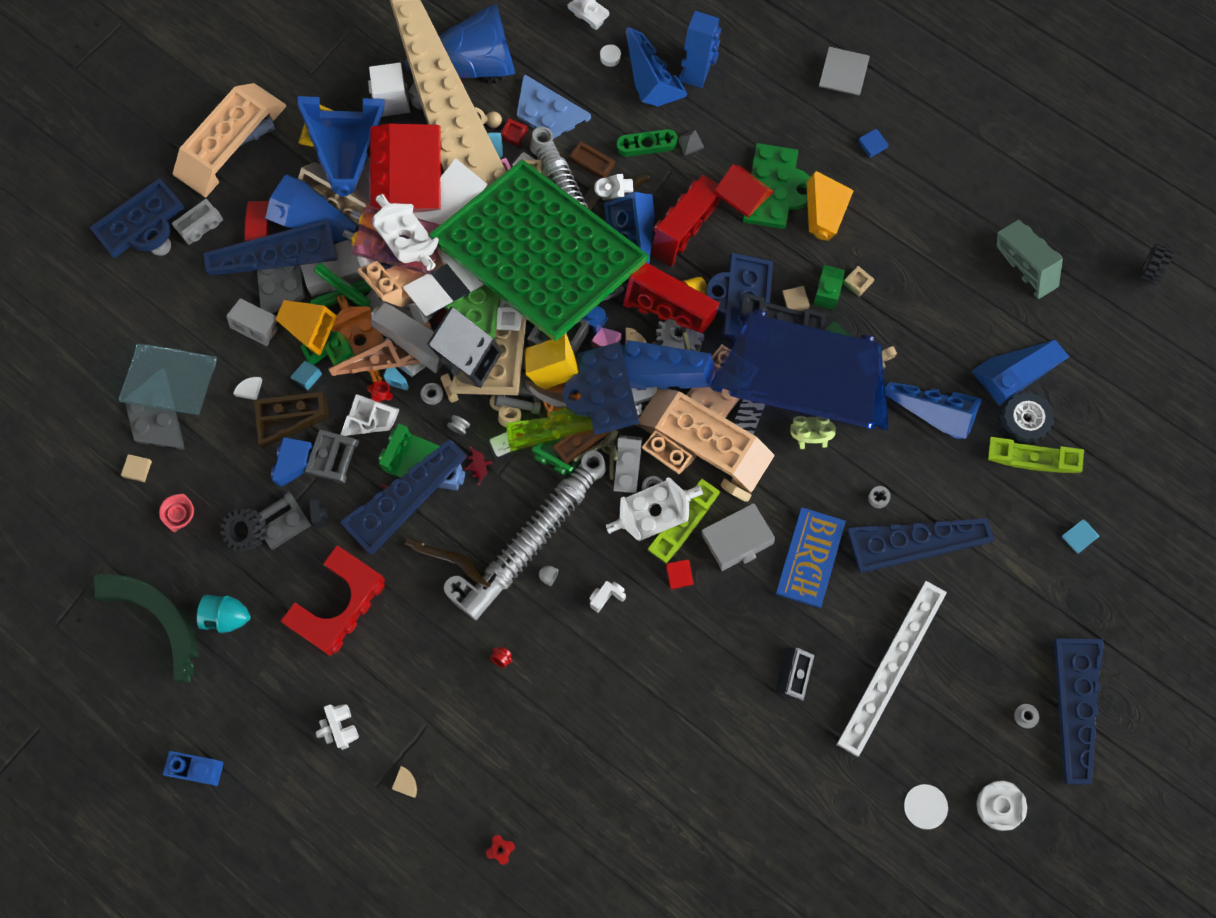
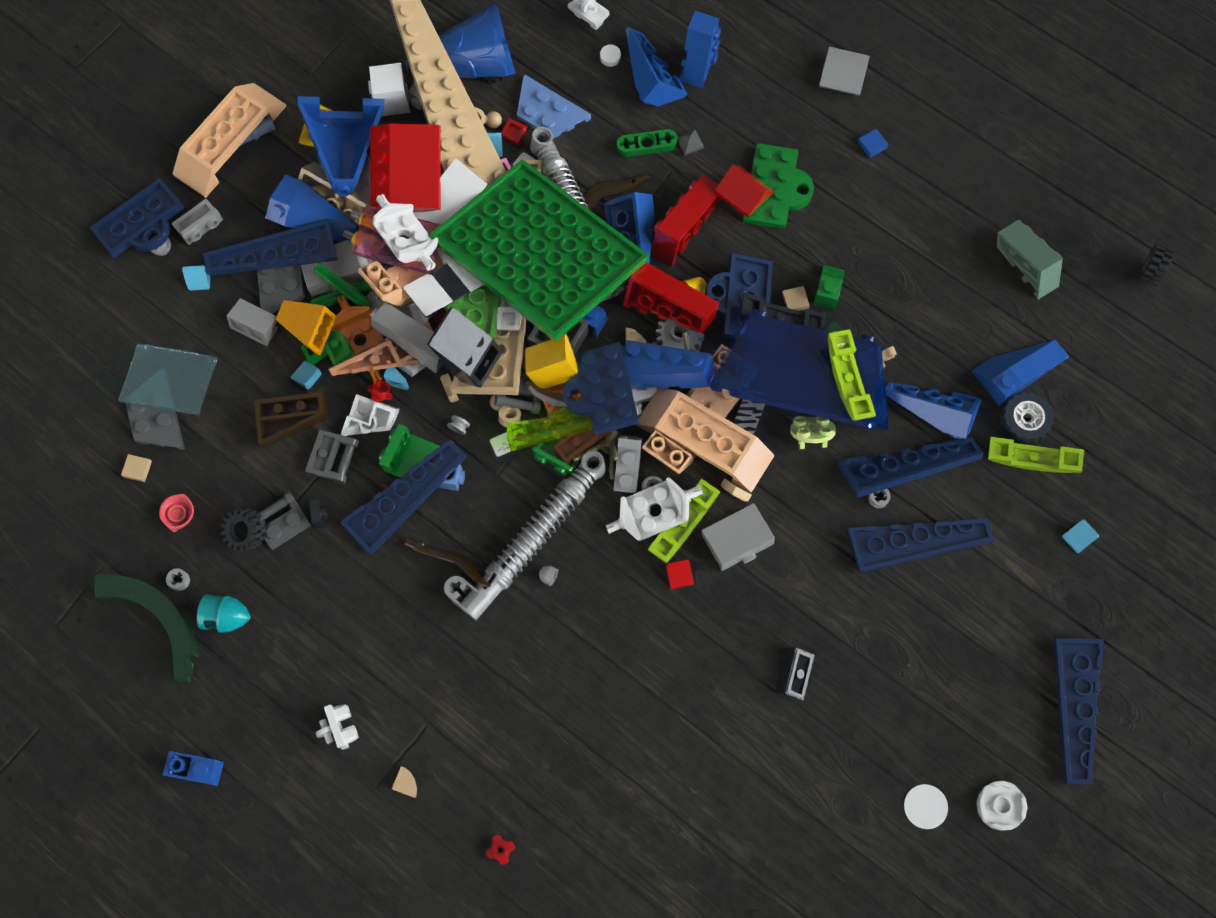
(178, 586): none -> light grey bush
(196, 277): none -> medium azure slope
(249, 388): white tile -> none
(256, 224): red slope -> none
(291, 462): blue slope -> none
(329, 633): red arch -> none
(431, 387): light grey plate -> none
(478, 465): dark red piece -> none
(501, 657): red plate -> none
(591, 160): reddish brown tile -> none
(600, 596): white bracket -> none
(605, 337): bright pink slope -> none
(613, 187): white hips -> none
(810, 558): blue tile -> none
(826, 205): light orange slope -> none
(847, 376): none -> lime slope
(858, 281): tan tile -> none
(889, 470): none -> dark blue wing
(891, 669): white plate -> none
(1019, 716): light grey plate -> none

